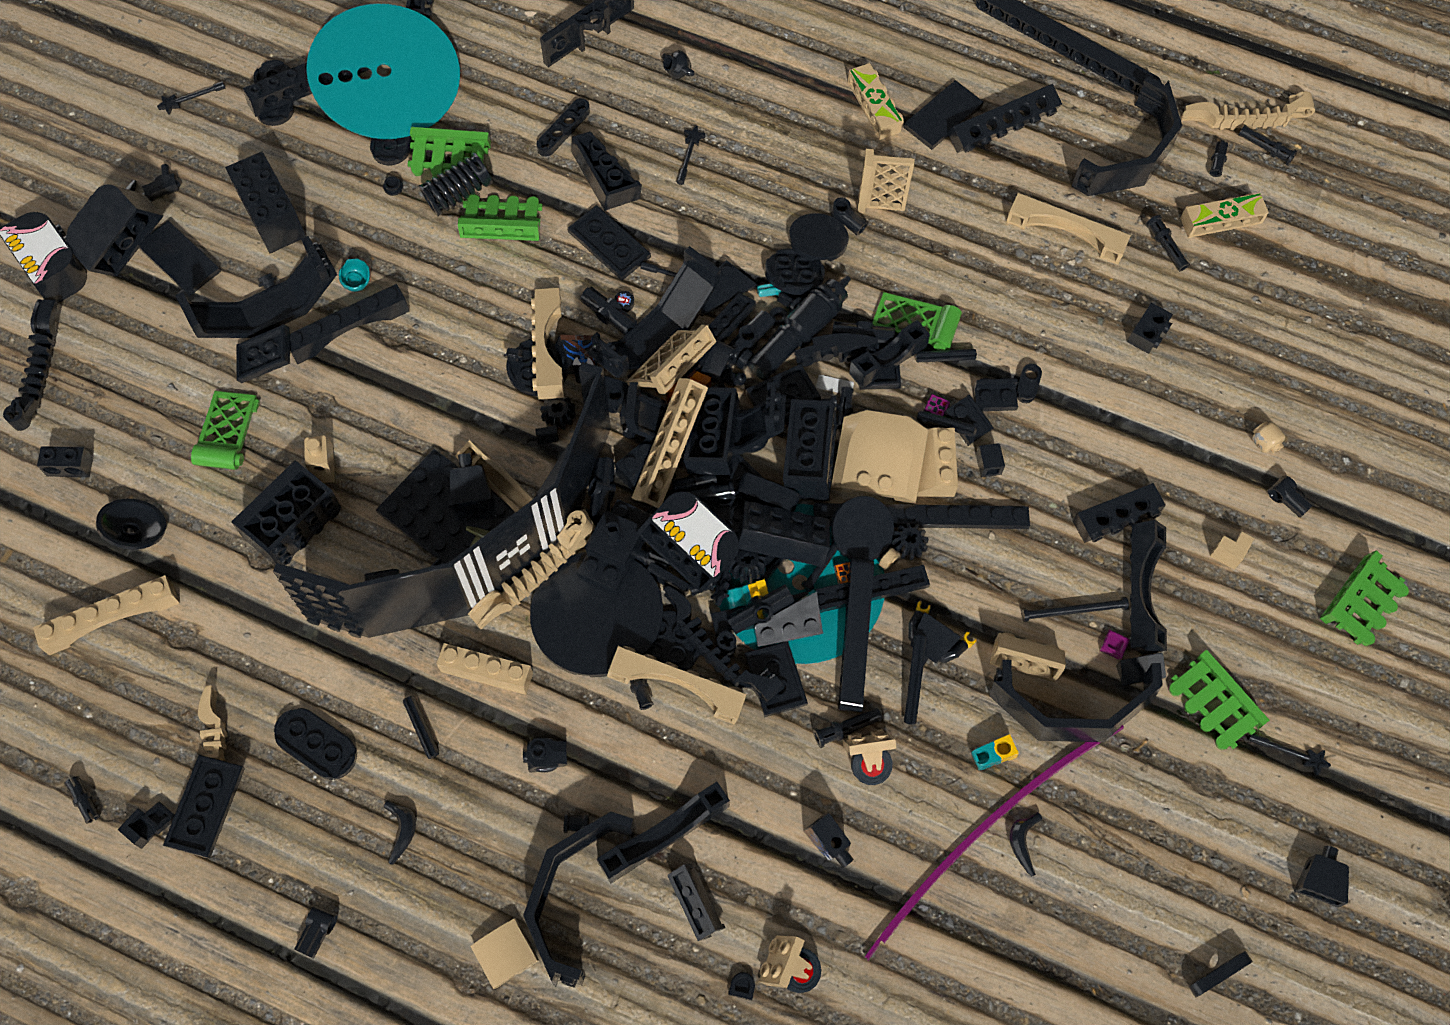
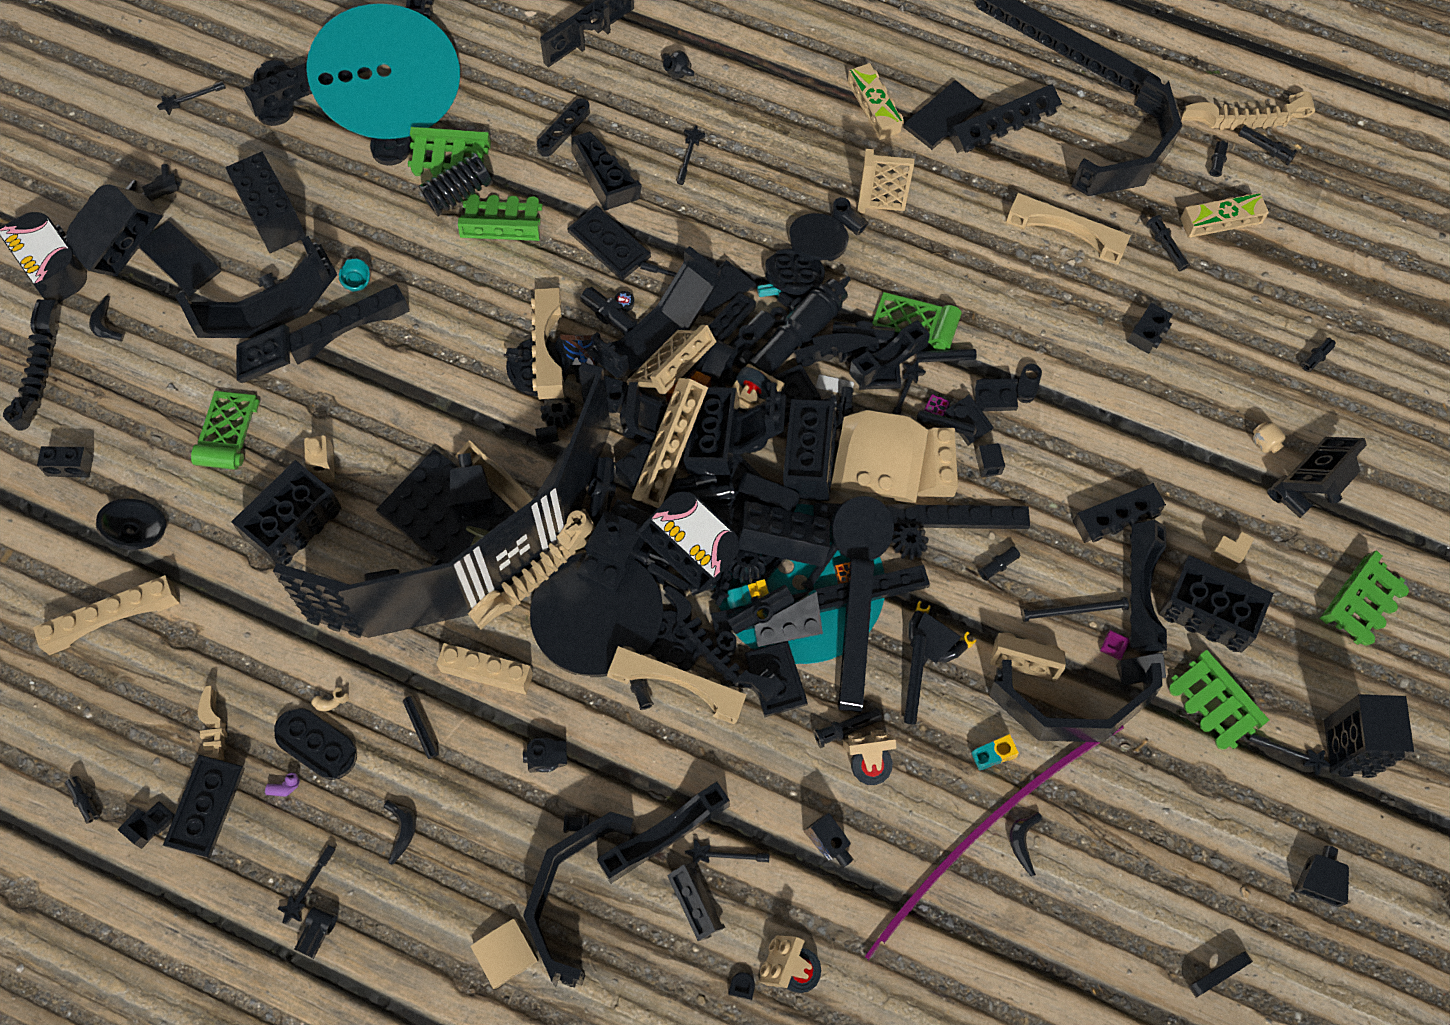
(98, 325): none -> black piece
(288, 786): none -> medium lavender arm
(294, 907): none -> black piece
(326, 705): none -> tan arm
(392, 186): black plate -> none
(702, 853): none -> black piece
(752, 386): none -> plate
(889, 558): tan tile -> none
(911, 374): none -> black piece
(999, 563): none -> black pin
(1216, 604): none -> black brick
(1318, 354): none -> black axle
(1328, 468): none -> black brick
(1368, 735): none -> black brick

